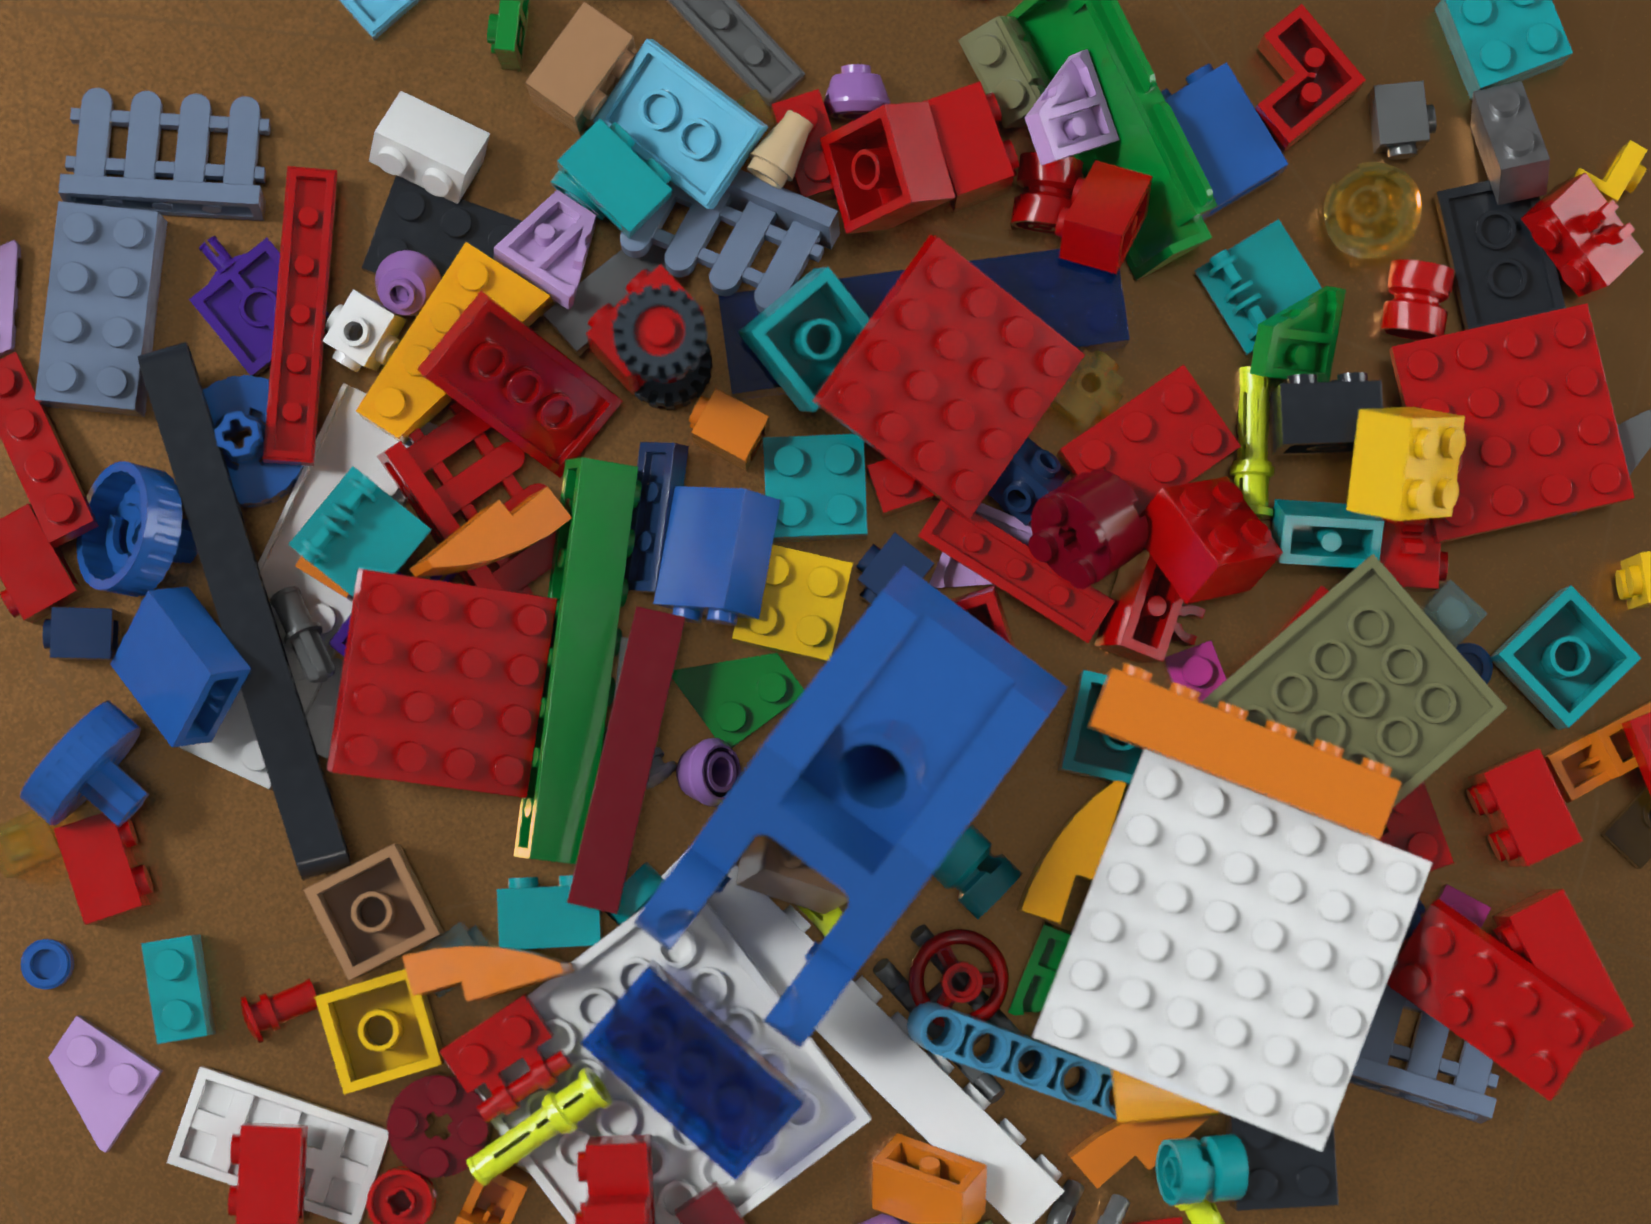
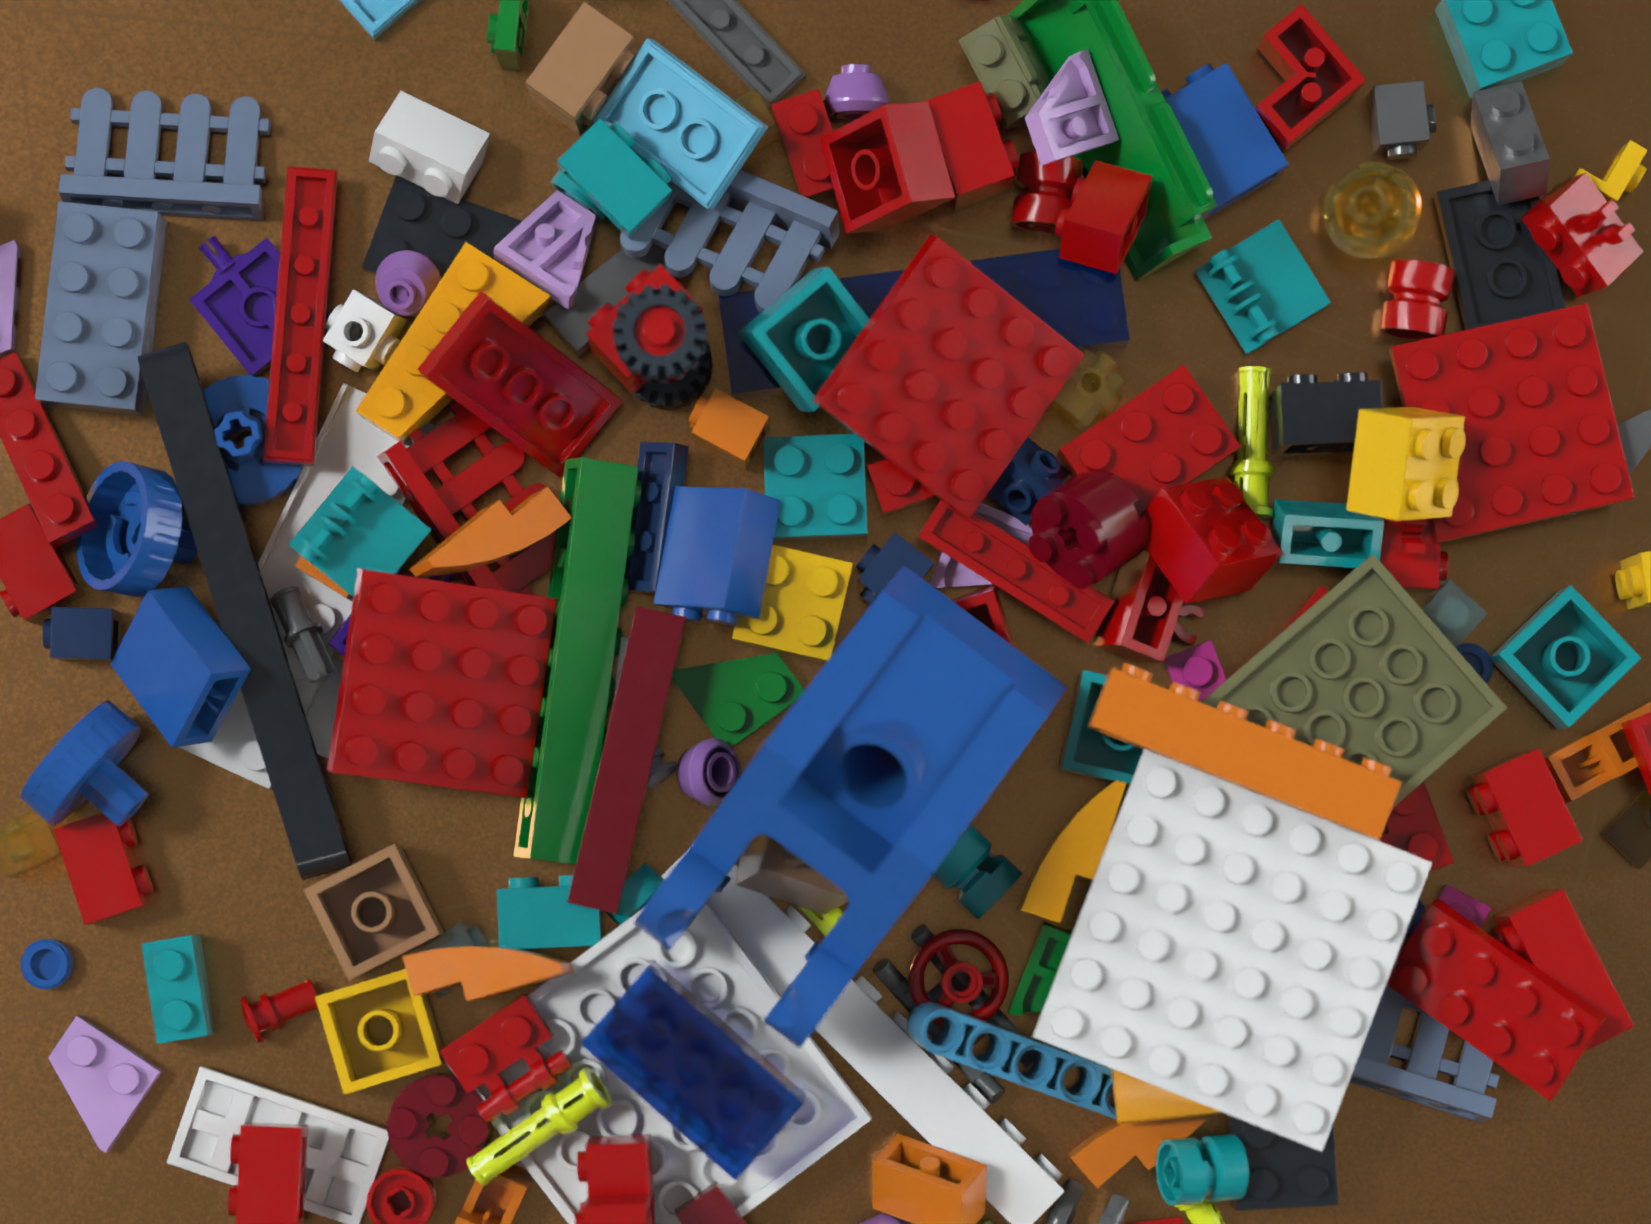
(780, 151): tan cone -> none
(1300, 337): green wing -> none

